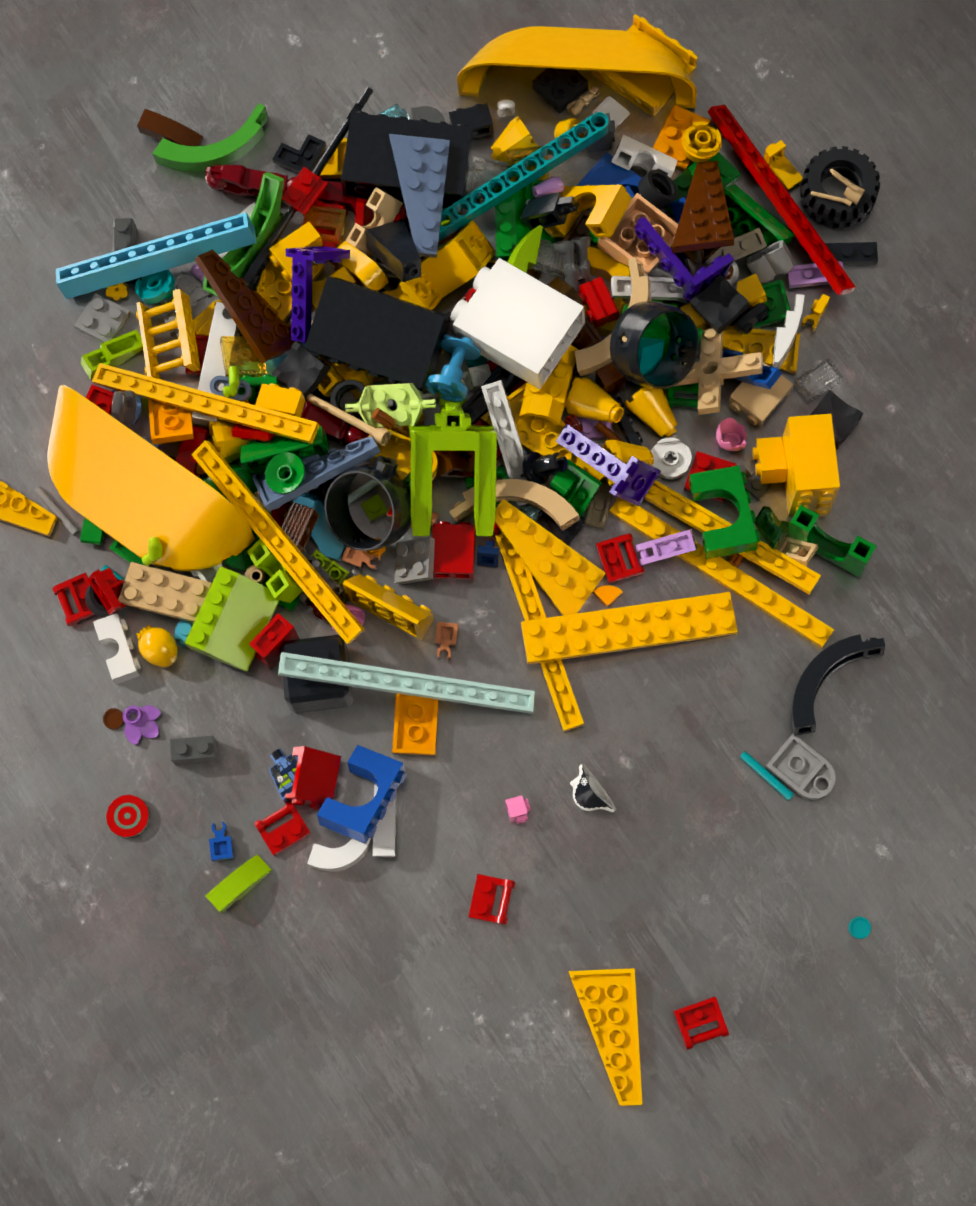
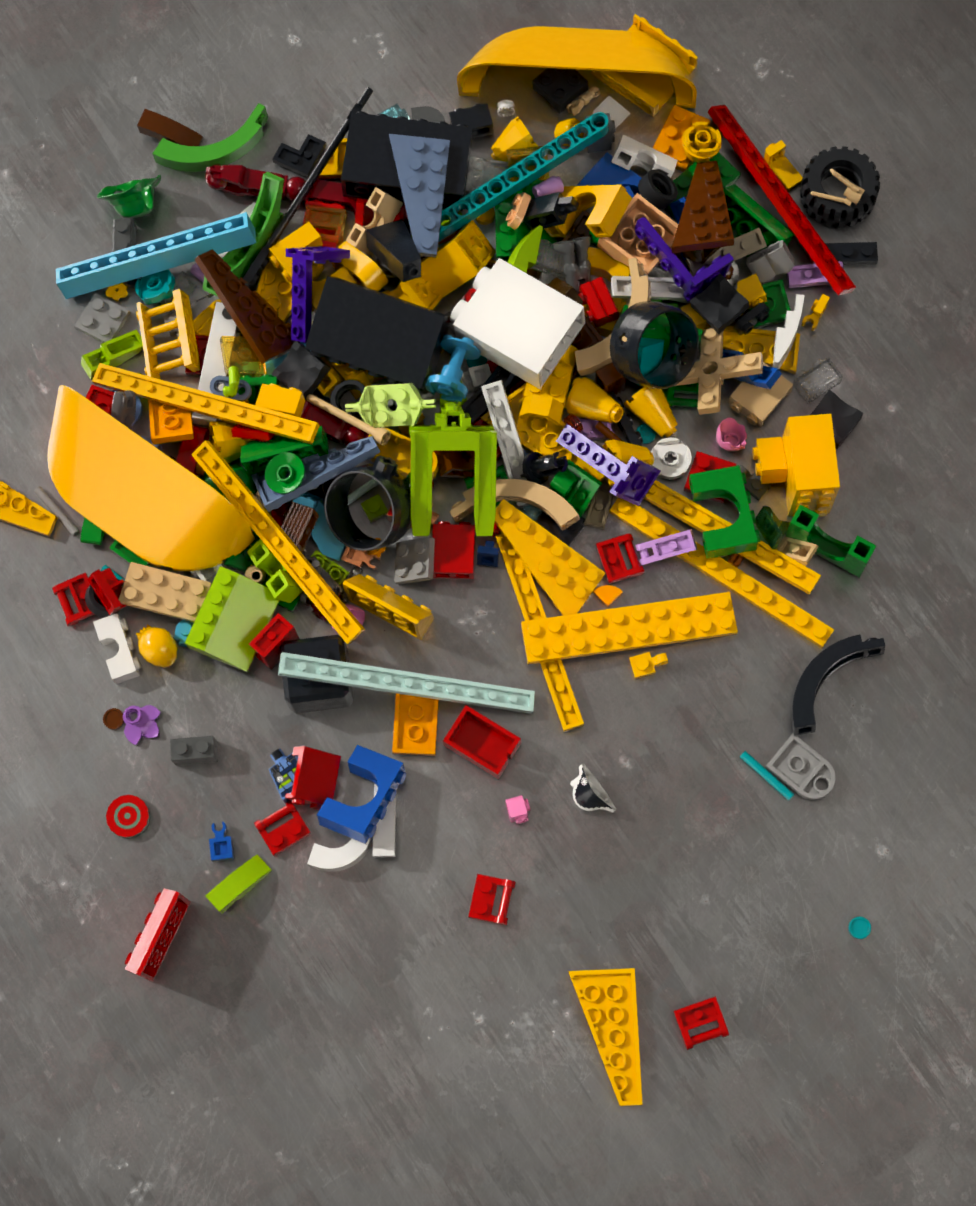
(136, 198): none -> green piece
(155, 551): lime arm -> none
(157, 934): none -> red slope
(304, 191): red plate -> none
(388, 421): dark orange axle -> none
(446, 636): nougat plate -> none
(482, 742): none -> red piece
(487, 217): none -> yellow tile
(518, 212): none -> light nougat plate
(644, 665): none -> yellow plate
(646, 433): none -> teal piece

